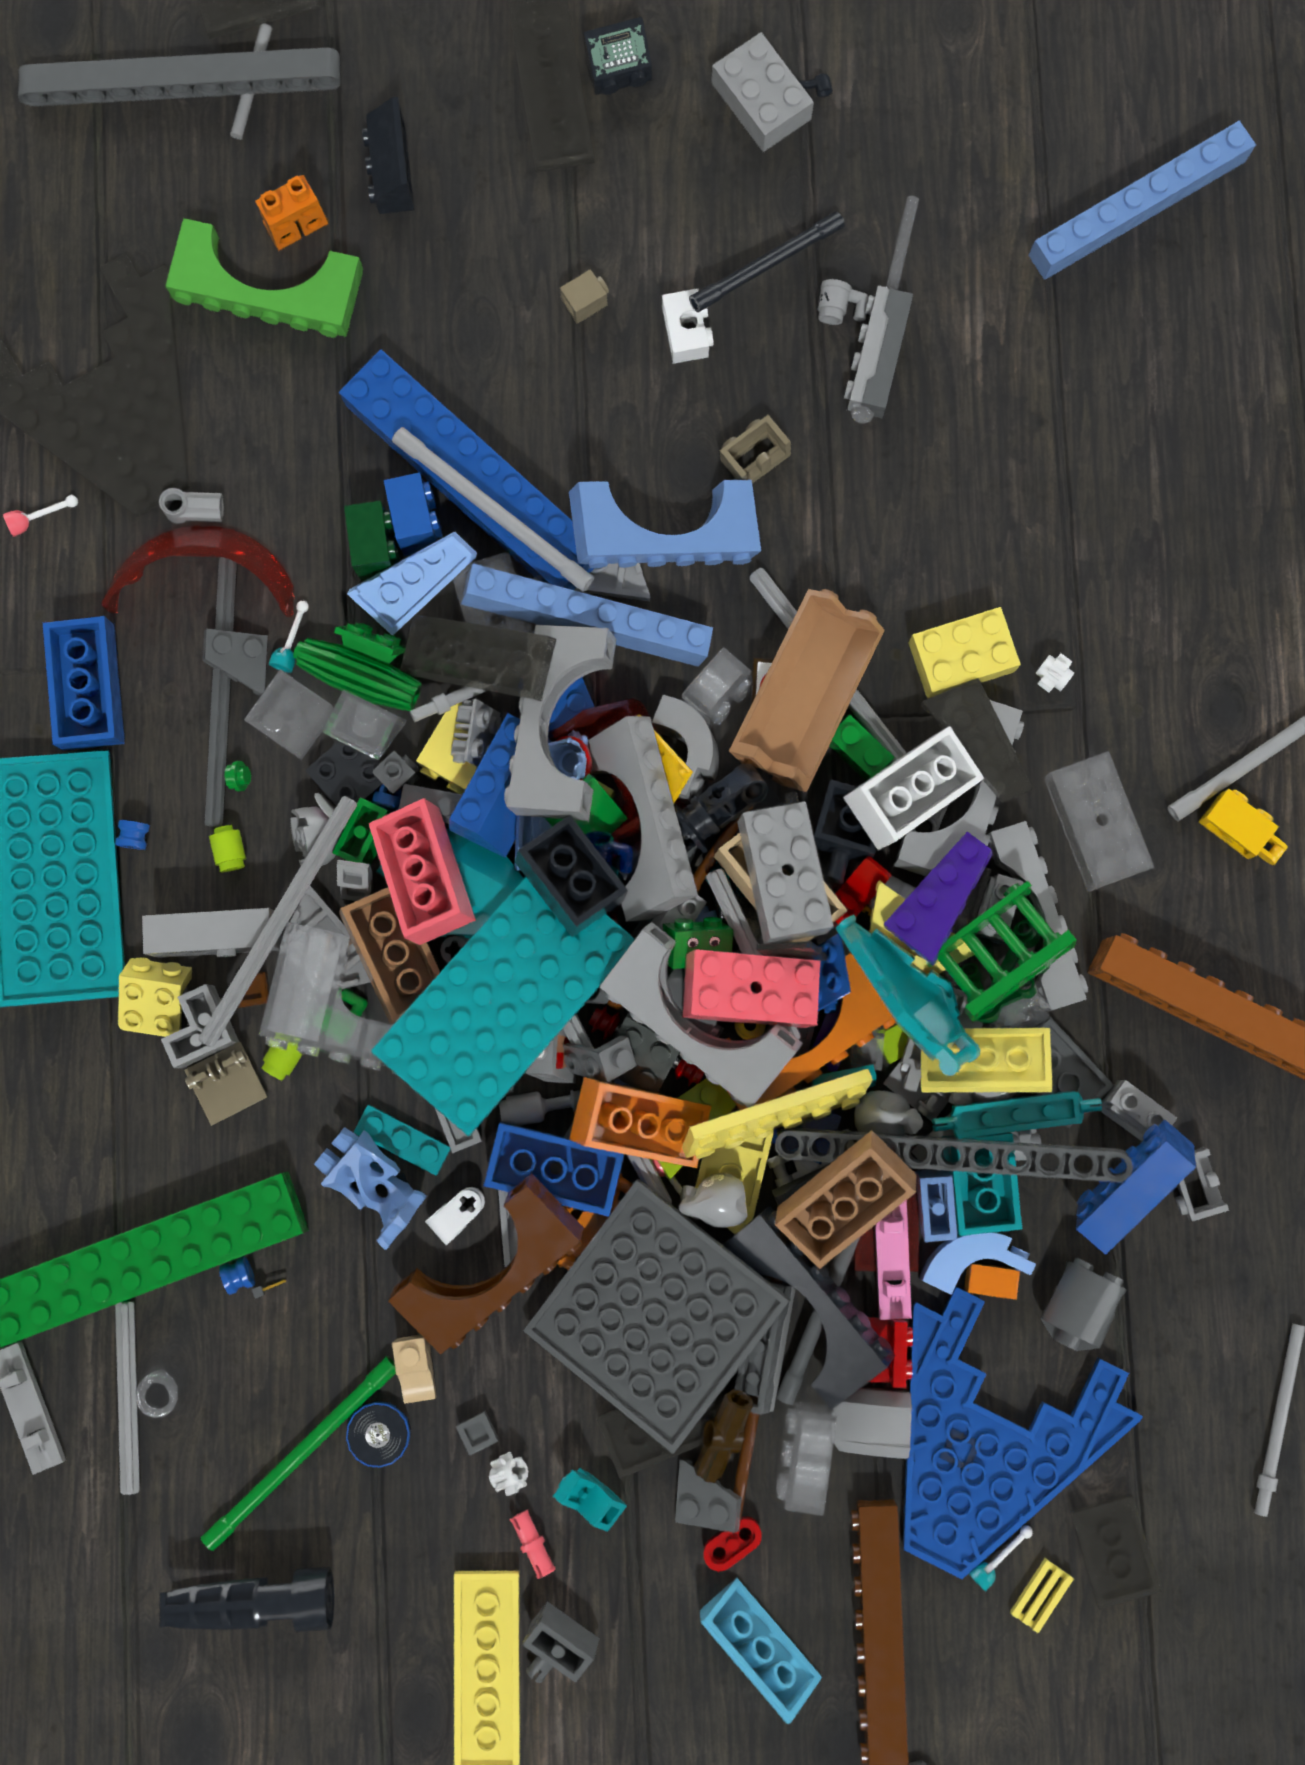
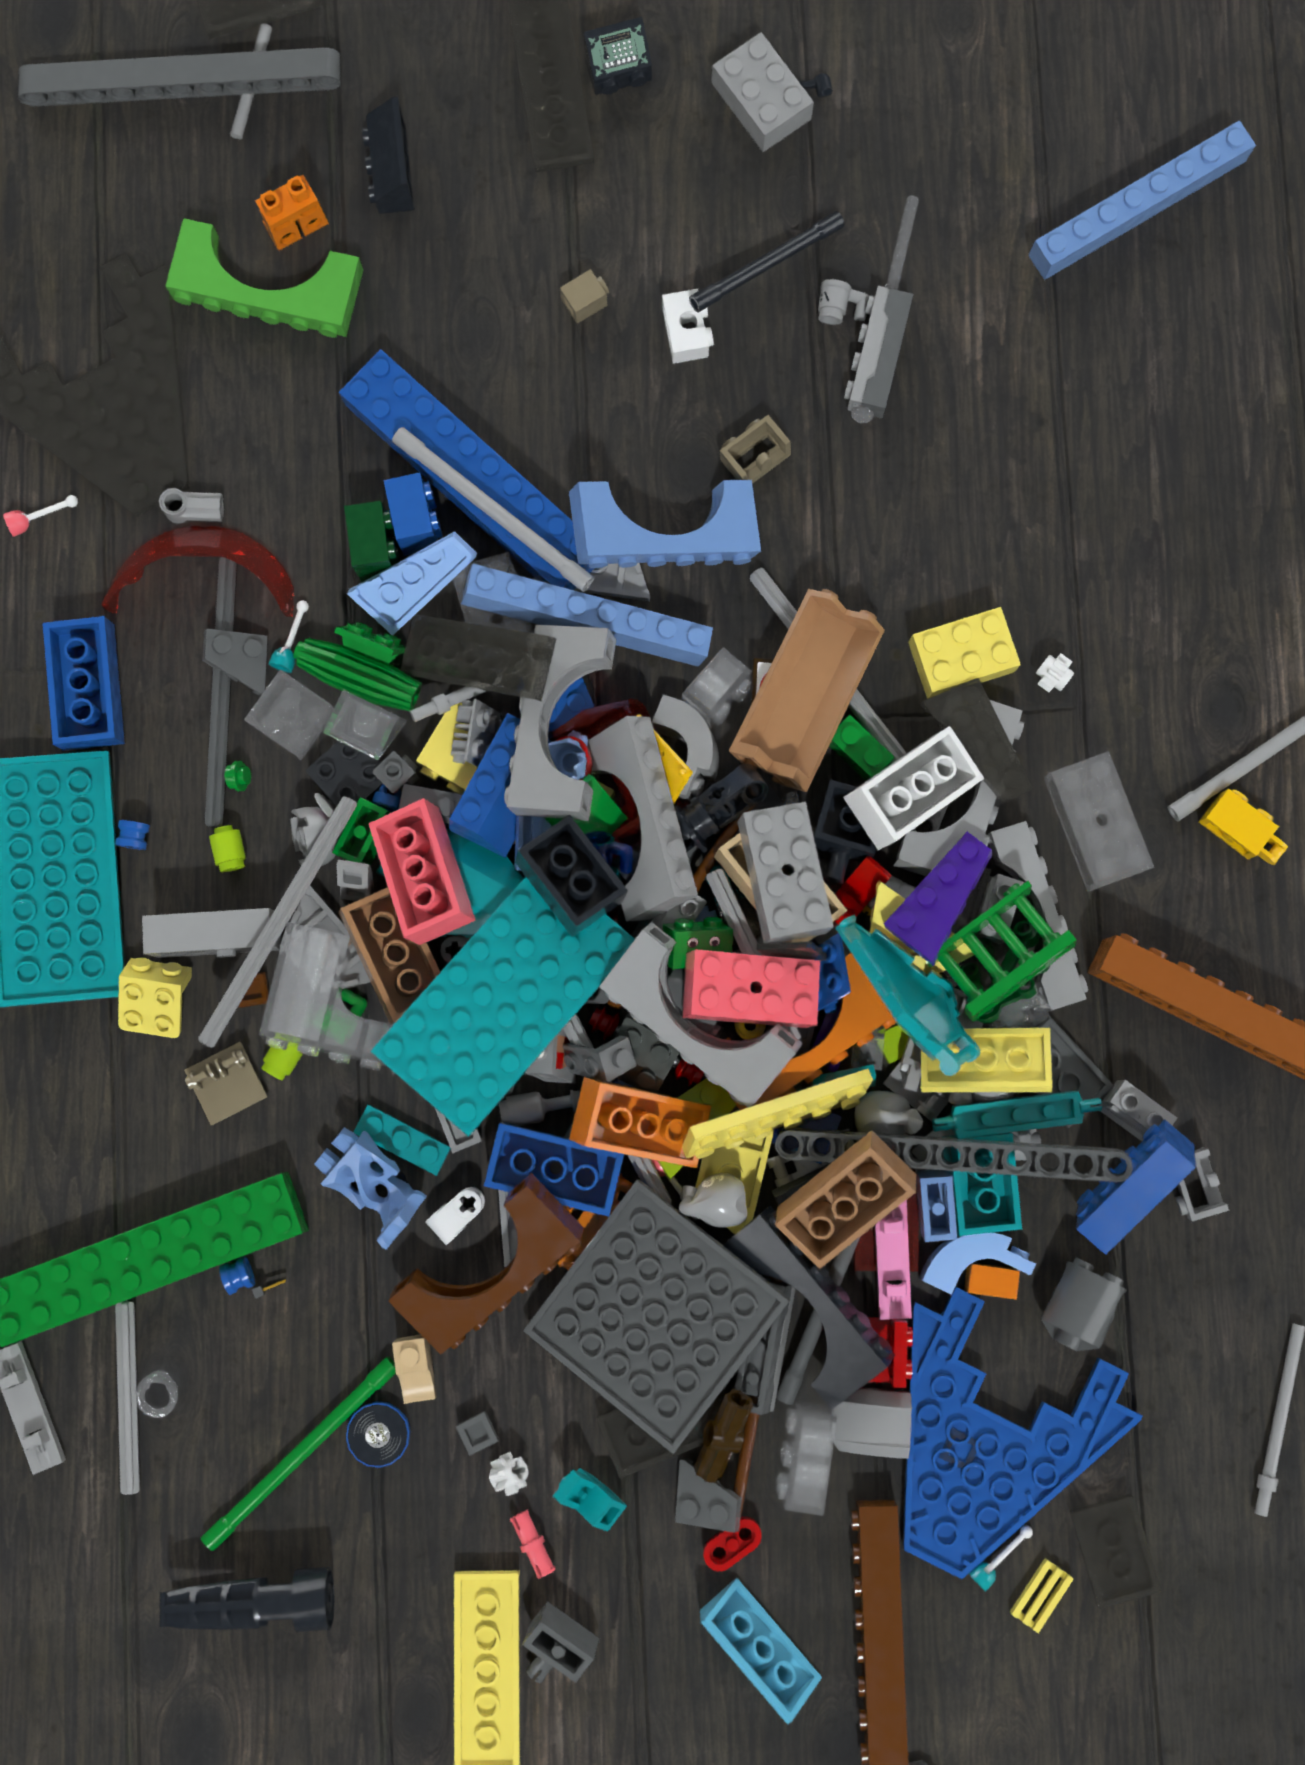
(184, 1045): light grey brick -> none

